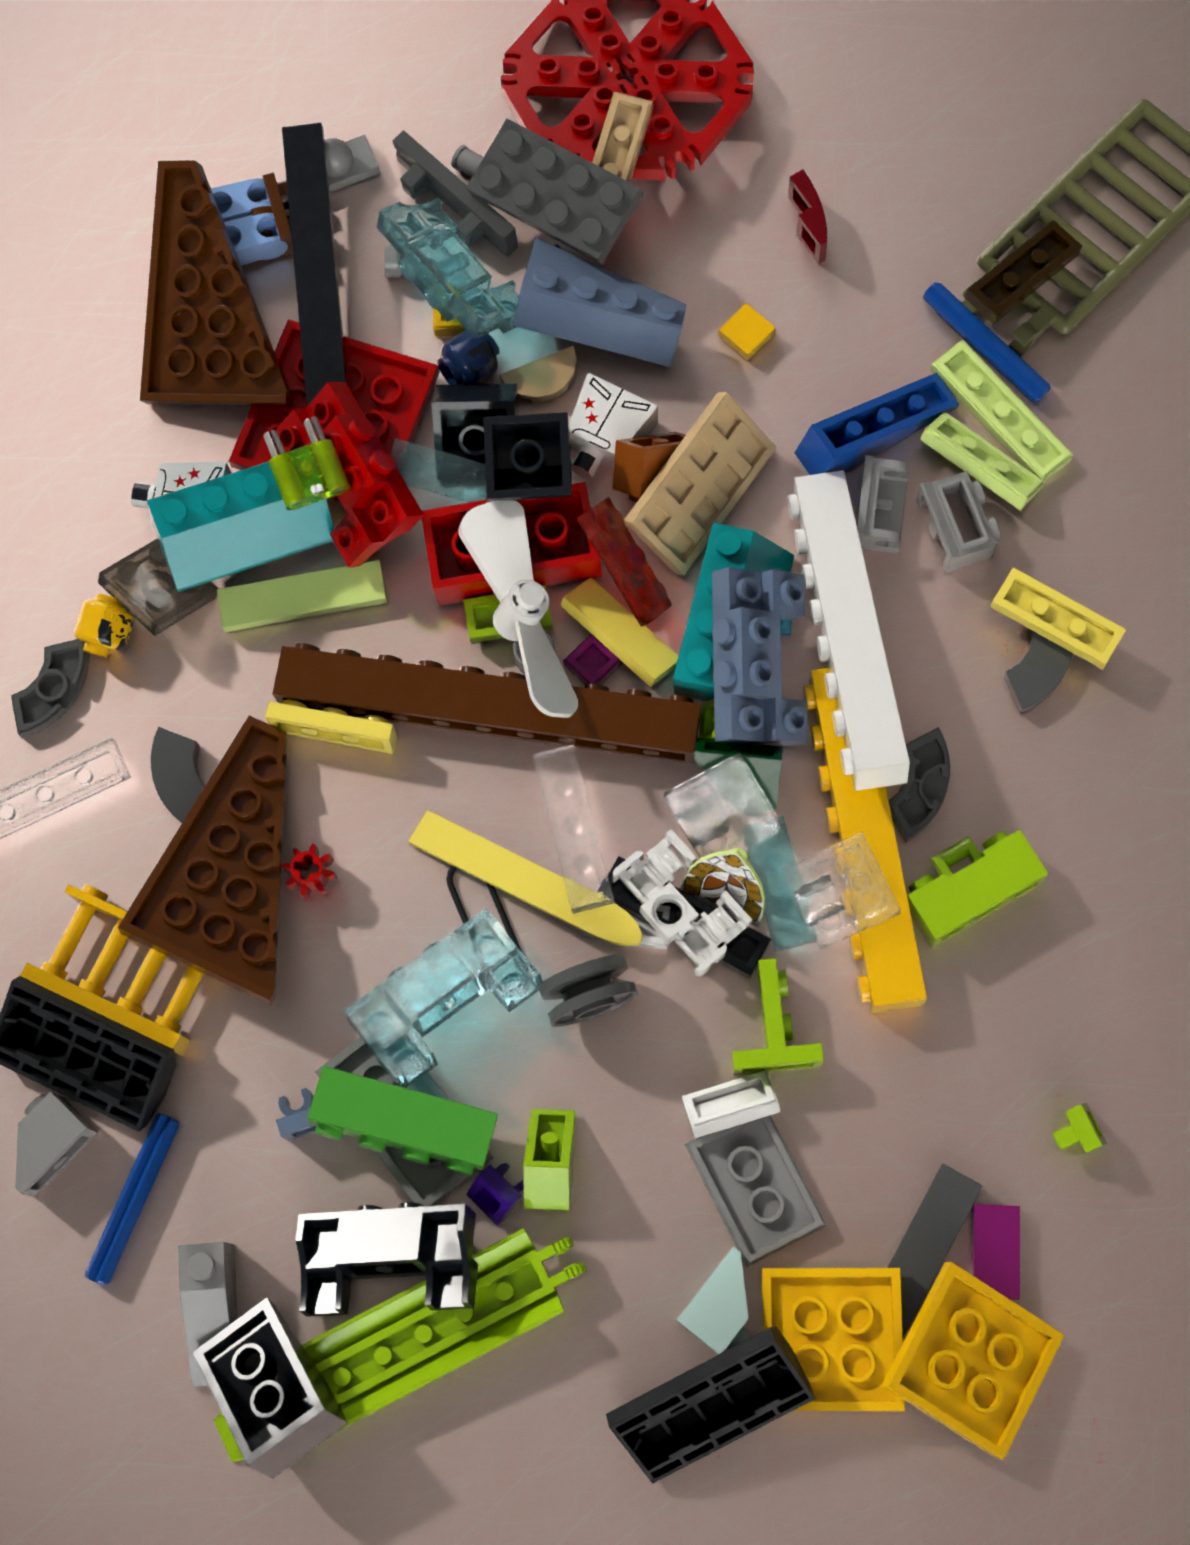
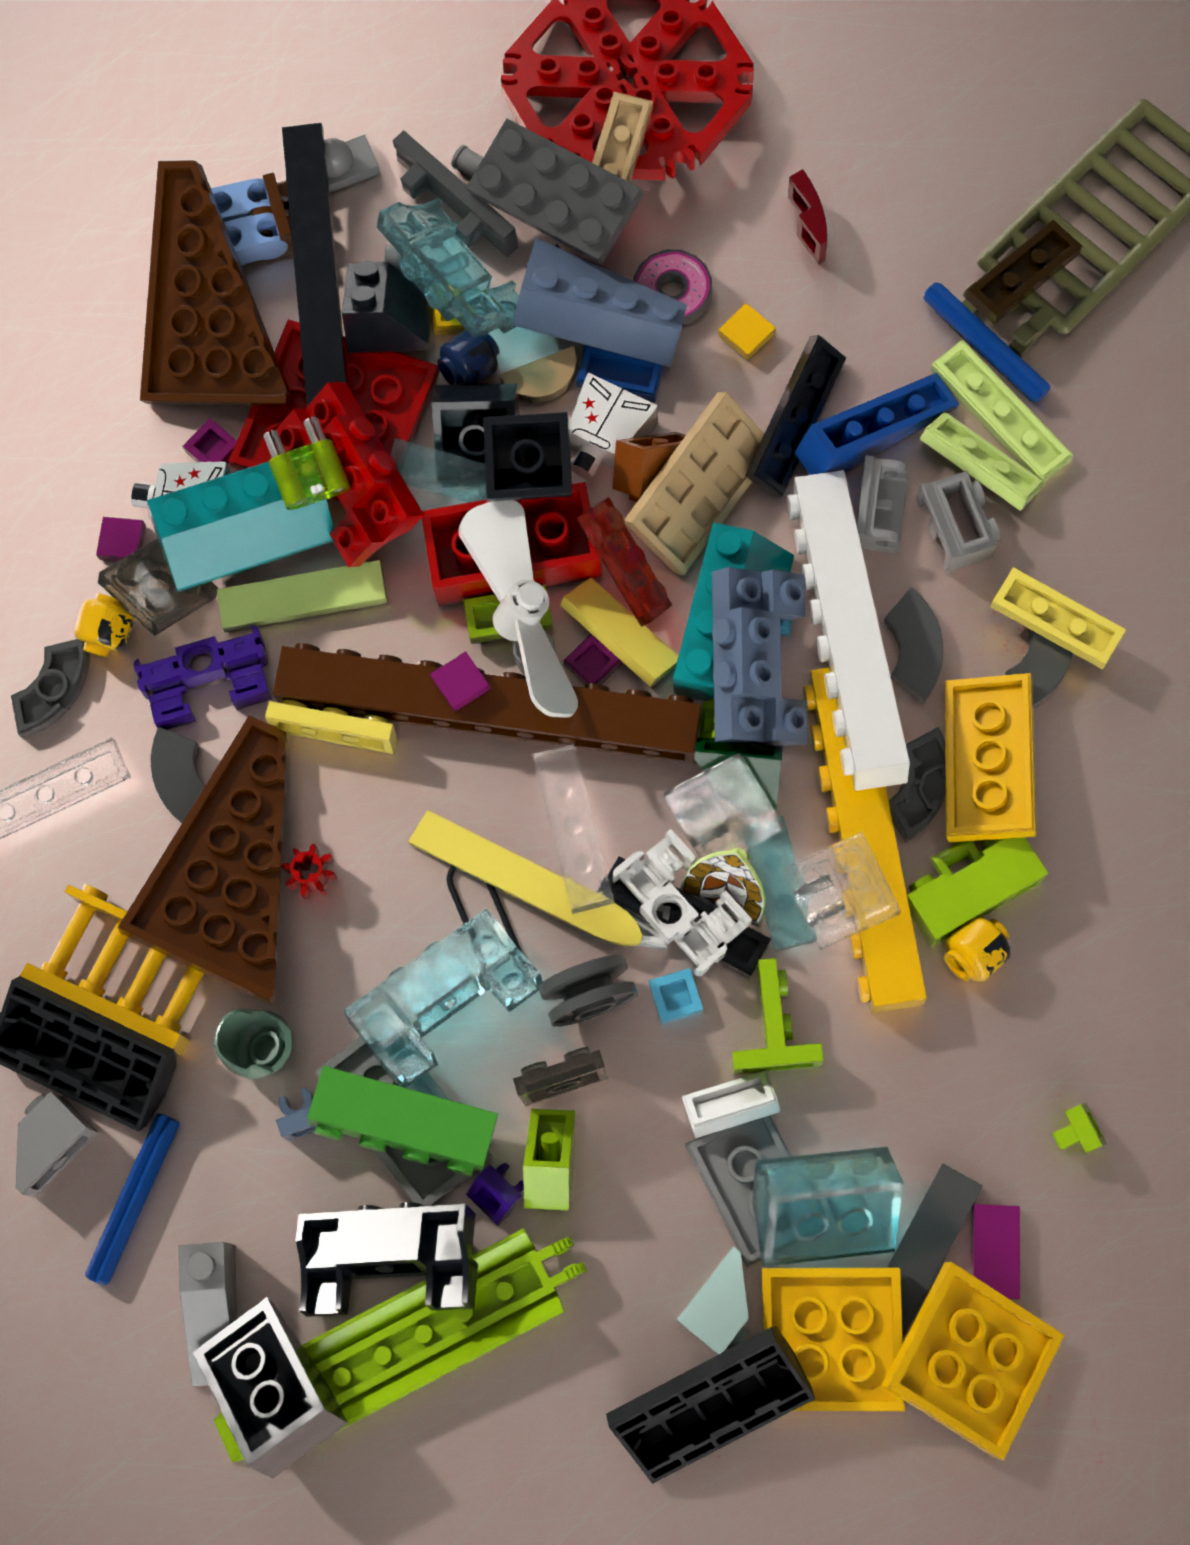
(119, 538): none -> magenta tile
(210, 444): none -> magenta tile
(236, 655): none -> dark purple piece
(253, 1042): none -> sand green hair
(384, 310): none -> black slope
(460, 681): none -> magenta tile
(544, 1082): none -> clear smoke plate
(626, 372): none -> blue tile
(675, 996): none -> medium azure tile
(684, 269): none -> tile
(794, 415): none -> black tile
(826, 1205): none -> clear light blue slope
(918, 644): none -> dark grey tile
(977, 949): none -> yellow head
(990, 758): none -> yellow tile

